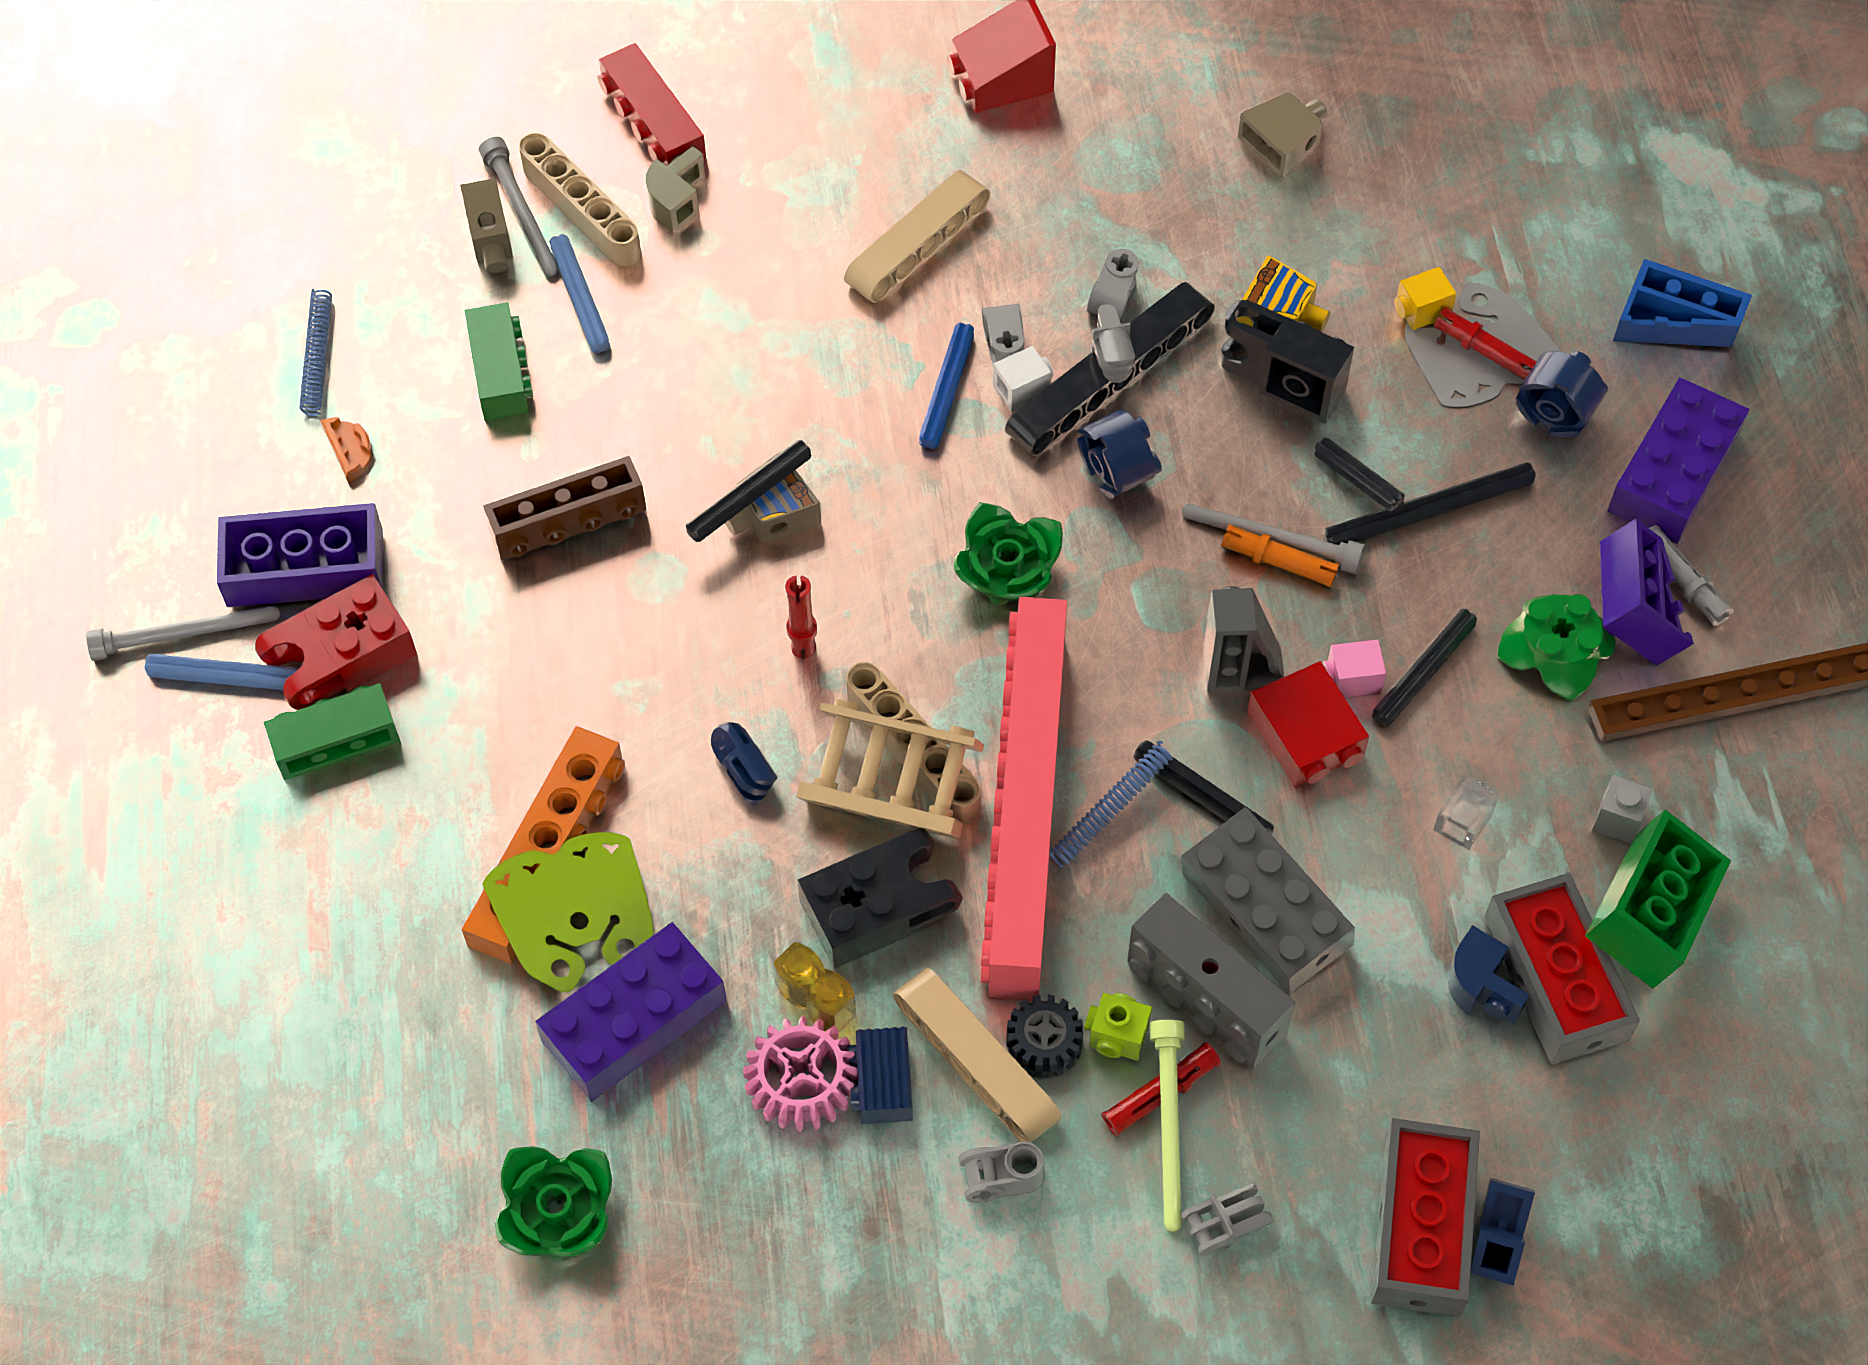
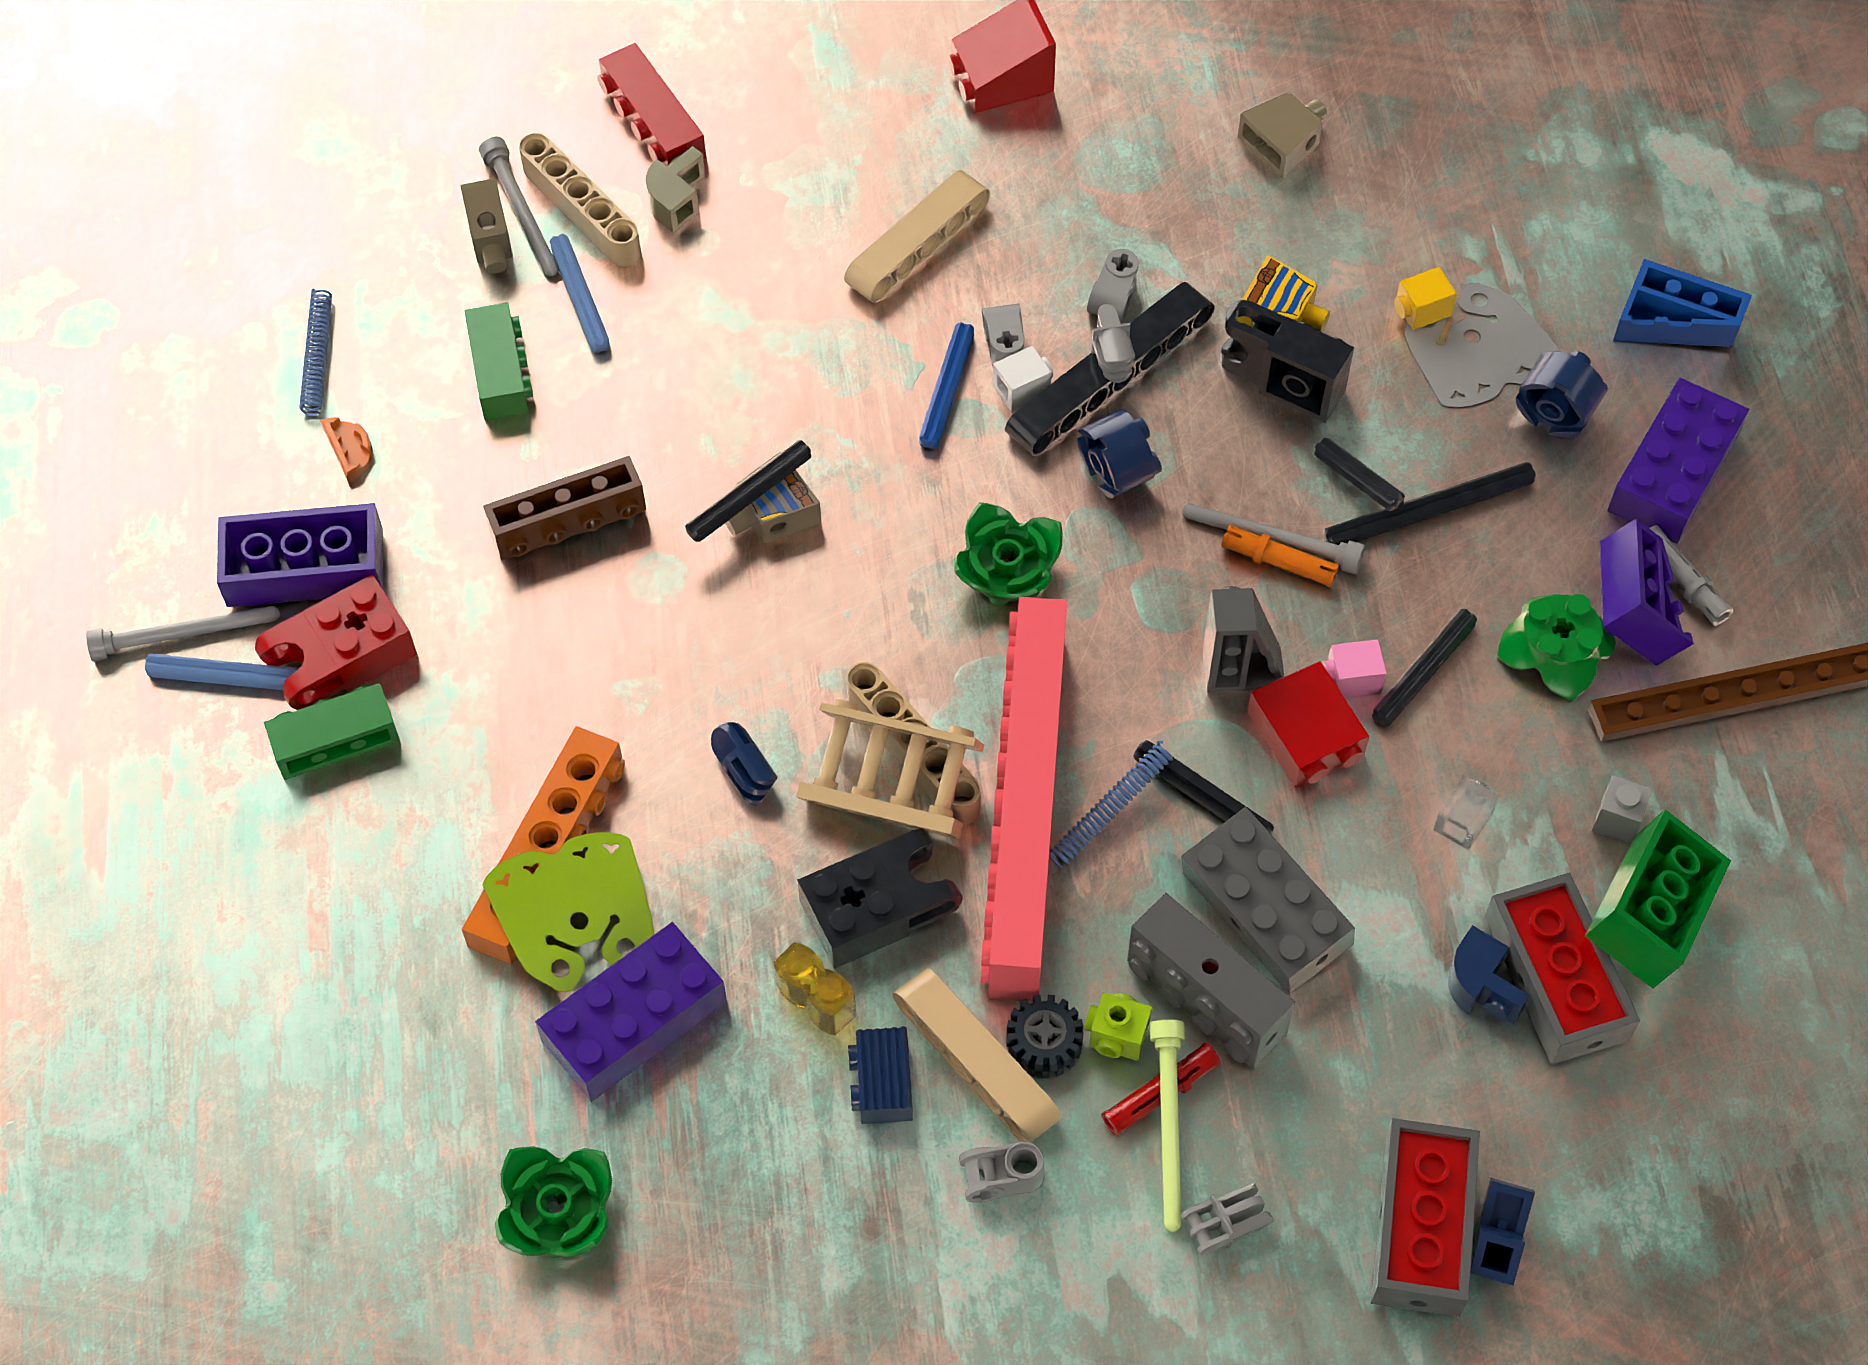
(778, 1051): bright pink gear -> none
(801, 625): red pin -> none
(1473, 336): red pin -> none

